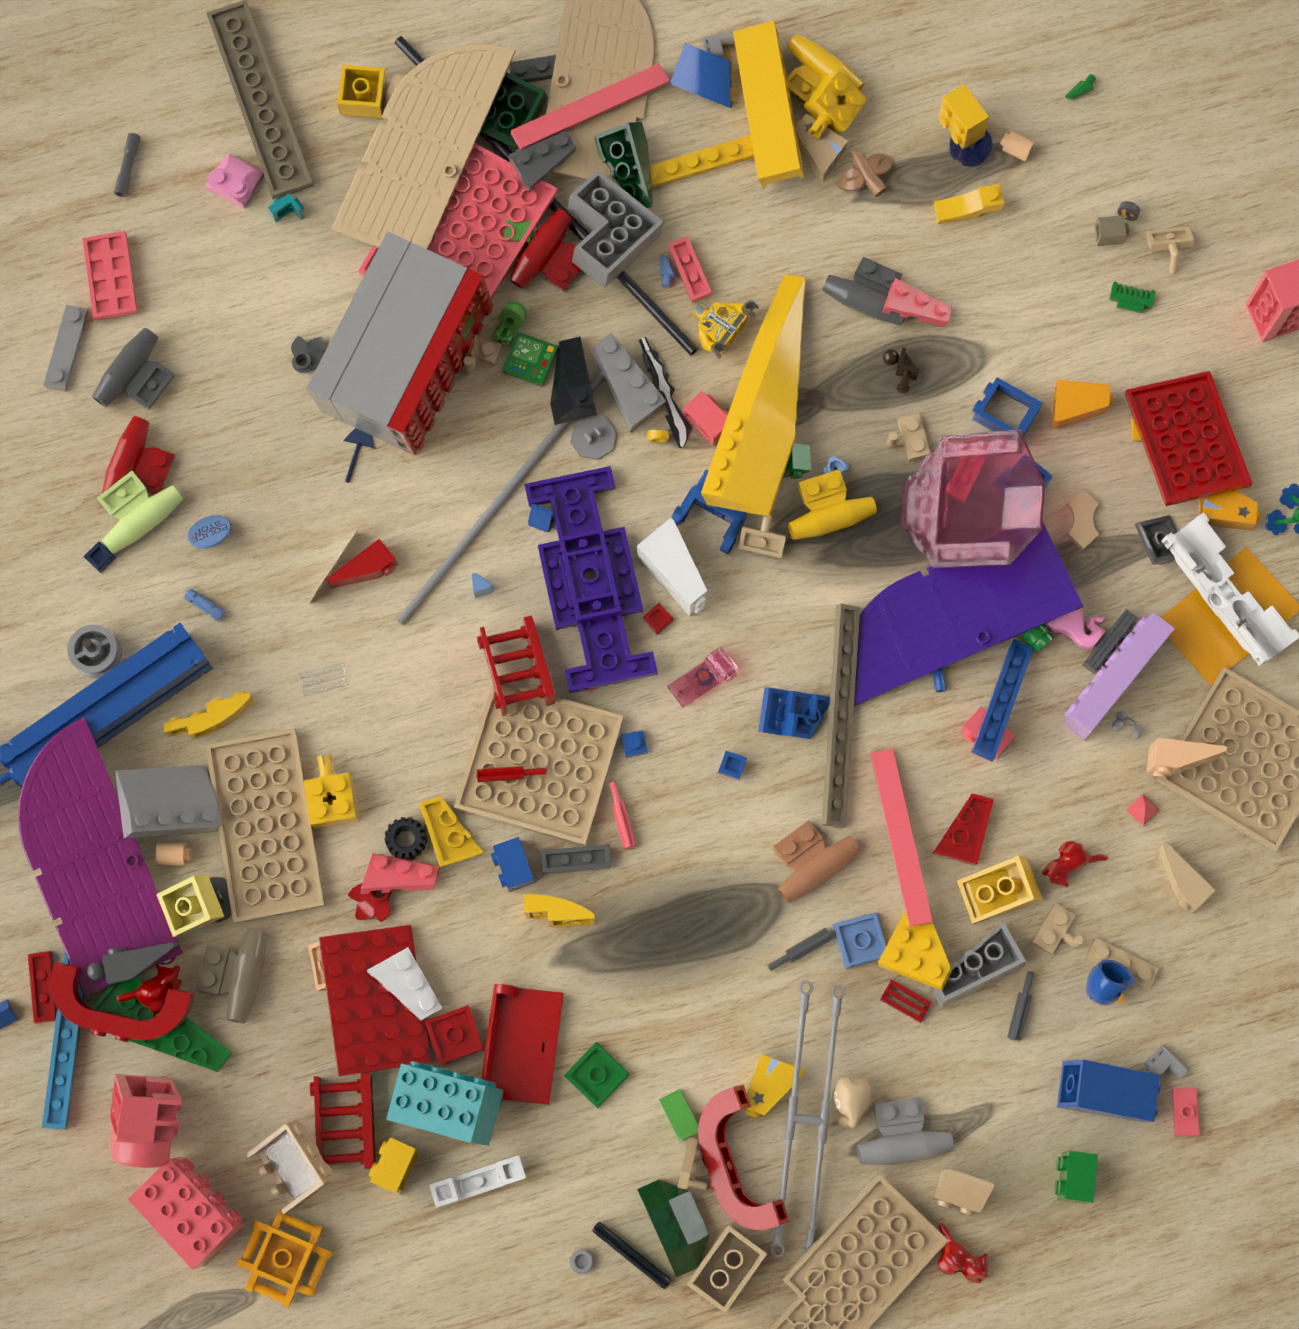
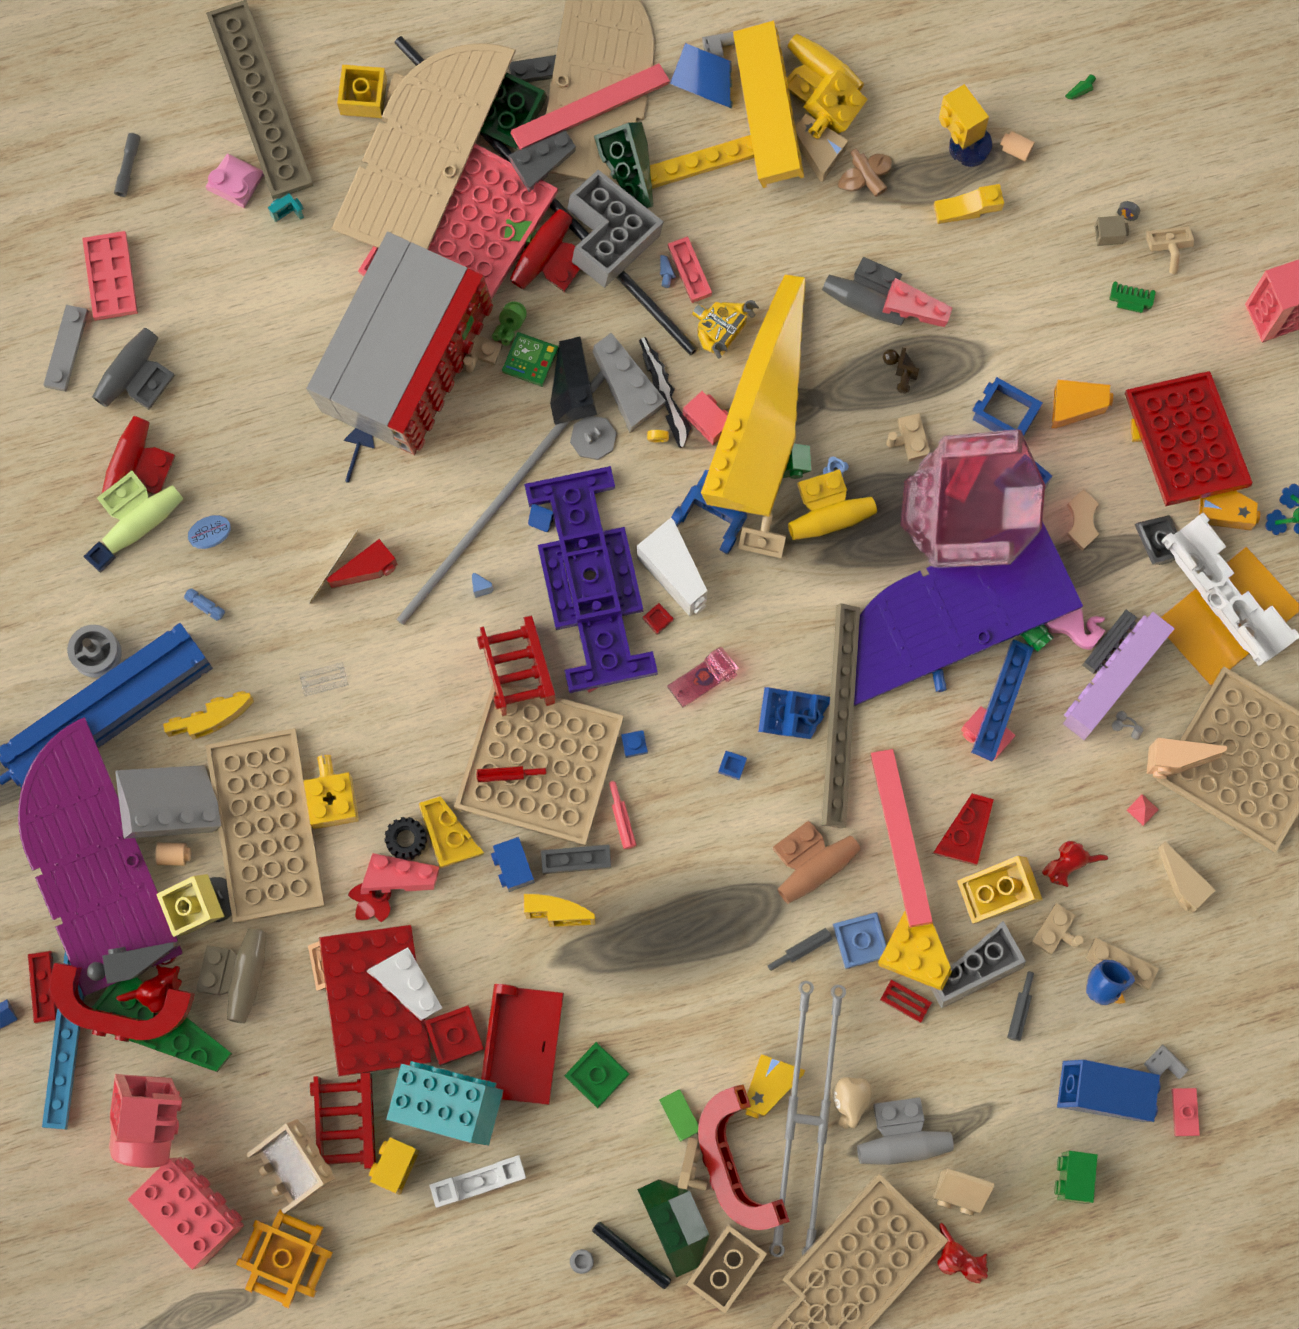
(310, 352): dark grey plate -> none

